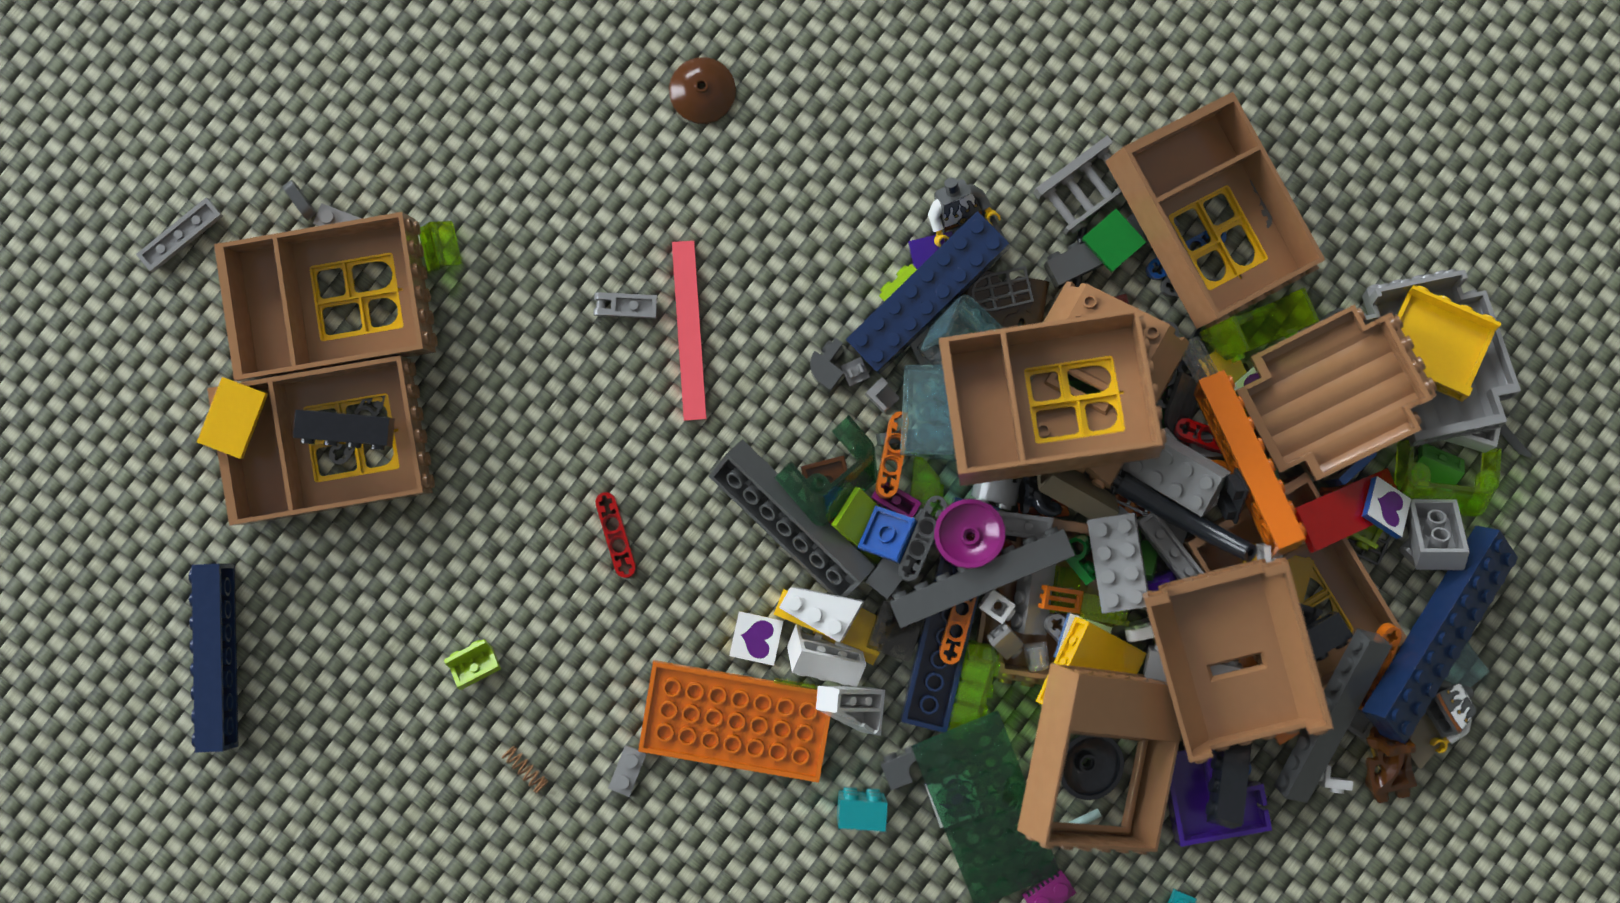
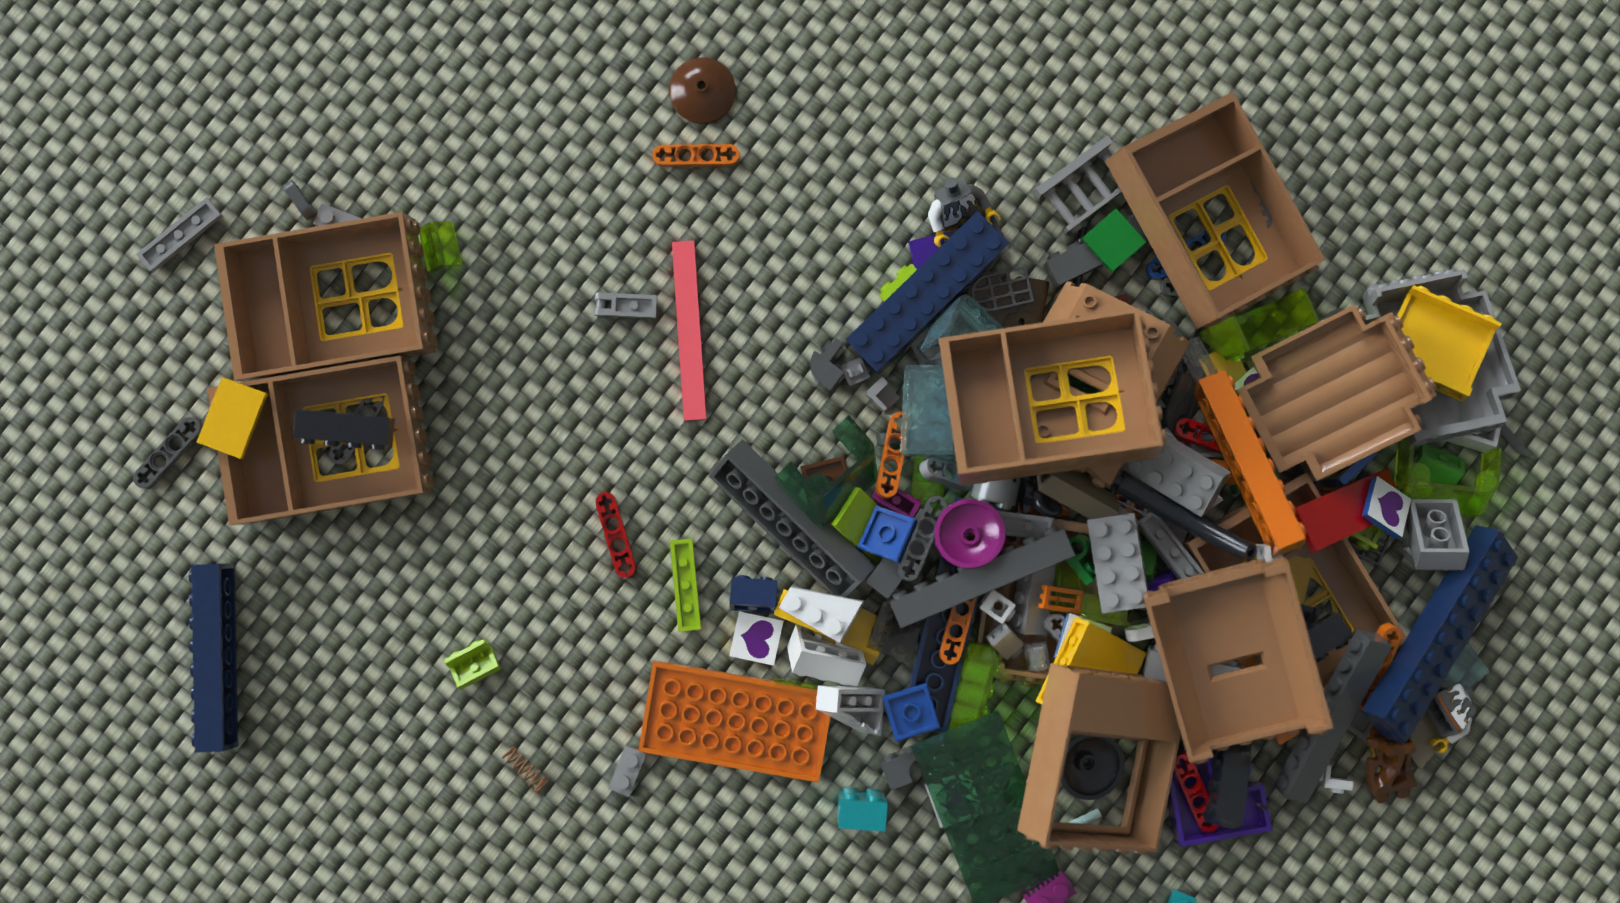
(166, 450): none -> dark grey beam
(685, 585): none -> lime plate
(696, 151): none -> orange beam
(753, 594): none -> dark blue brick
(911, 712): none -> blue tile
(939, 476): none -> light grey beam
(1193, 791): none -> red beam
(1234, 500): black piece -> none

